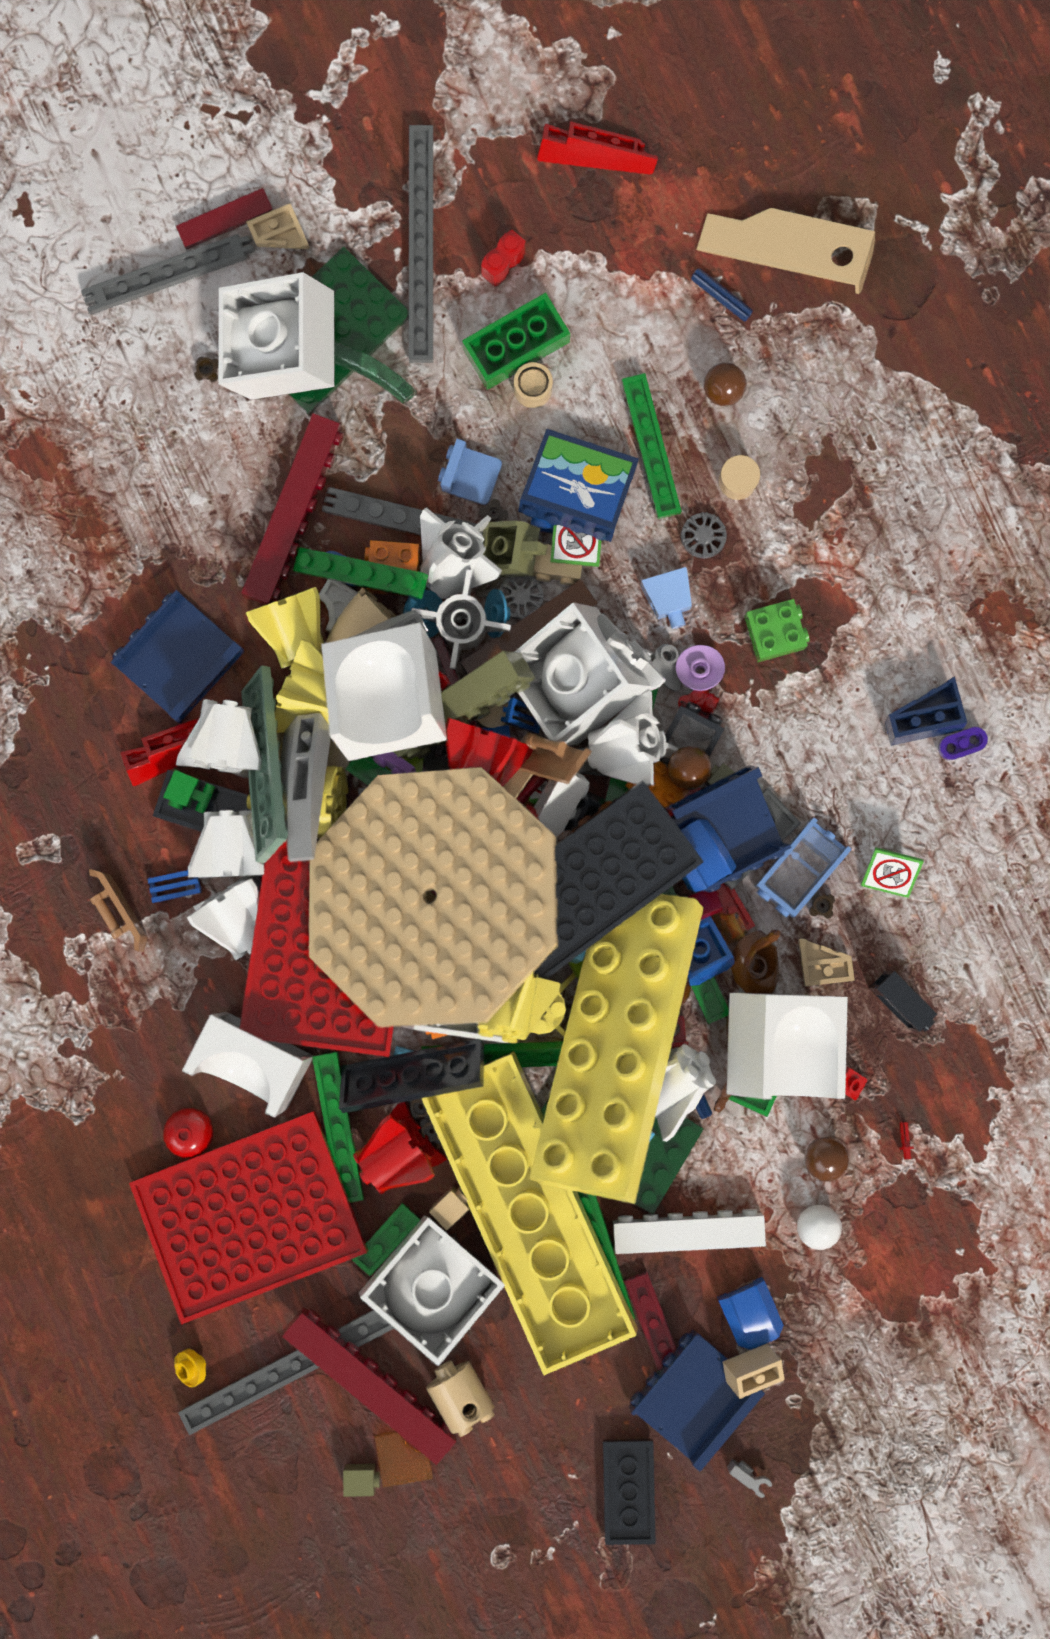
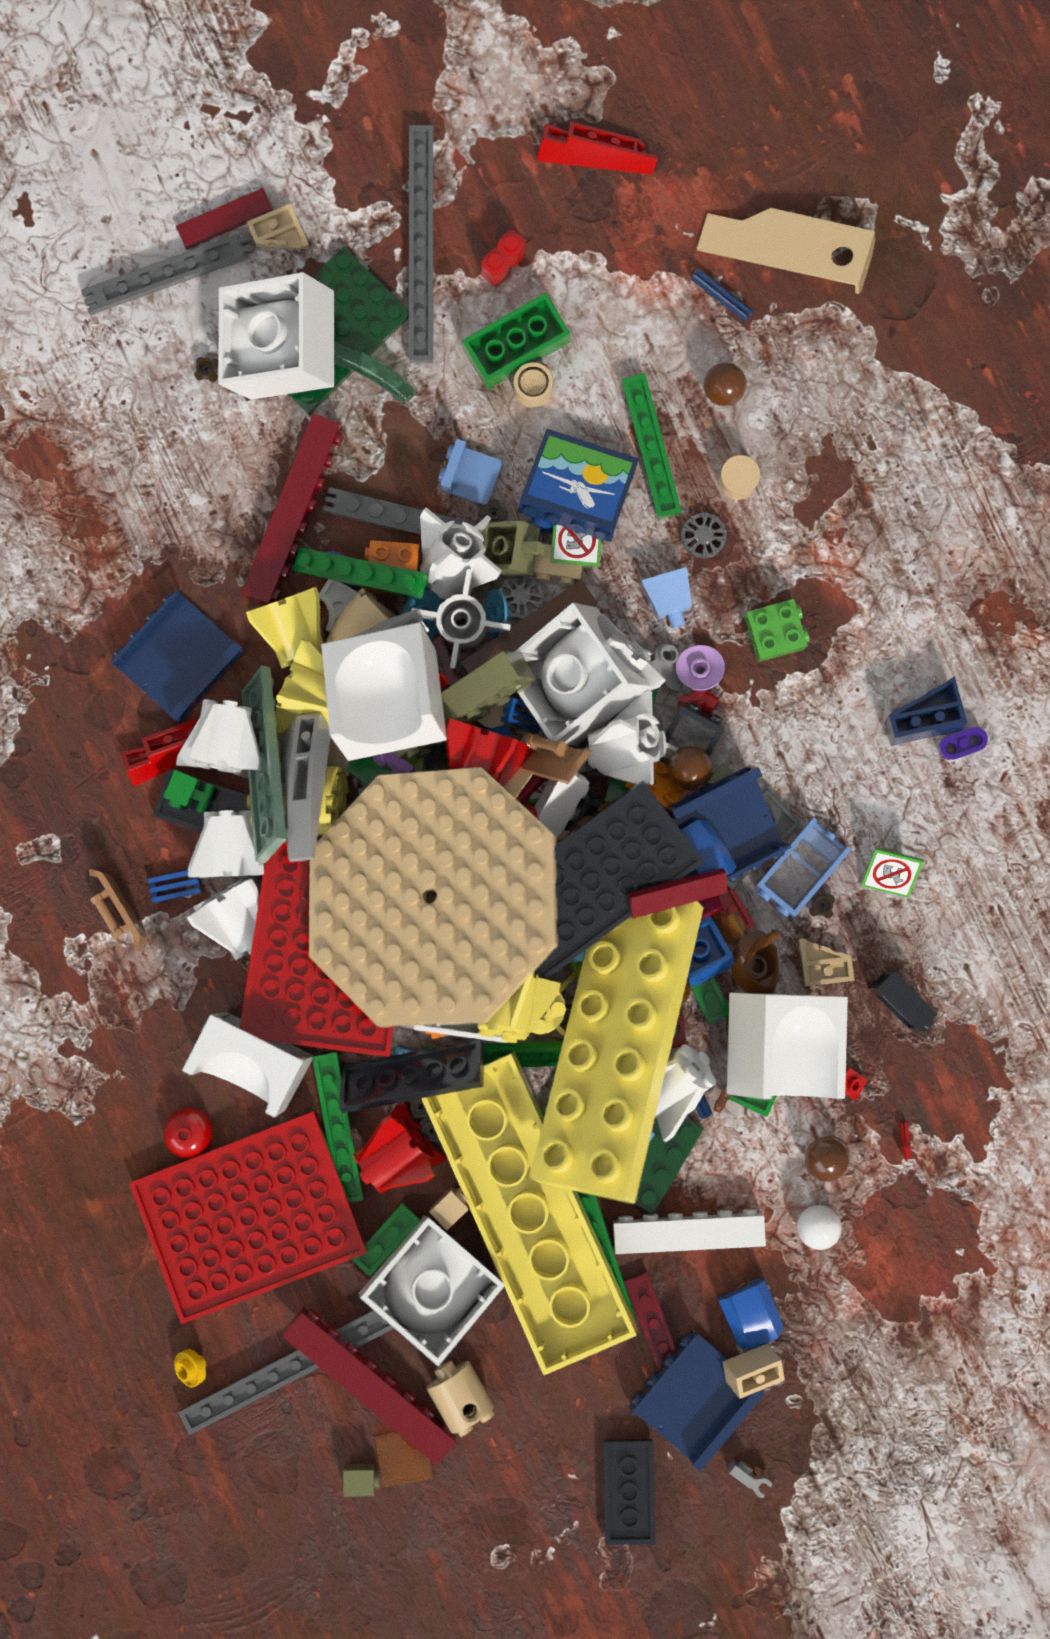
(677, 893): none -> dark red tile

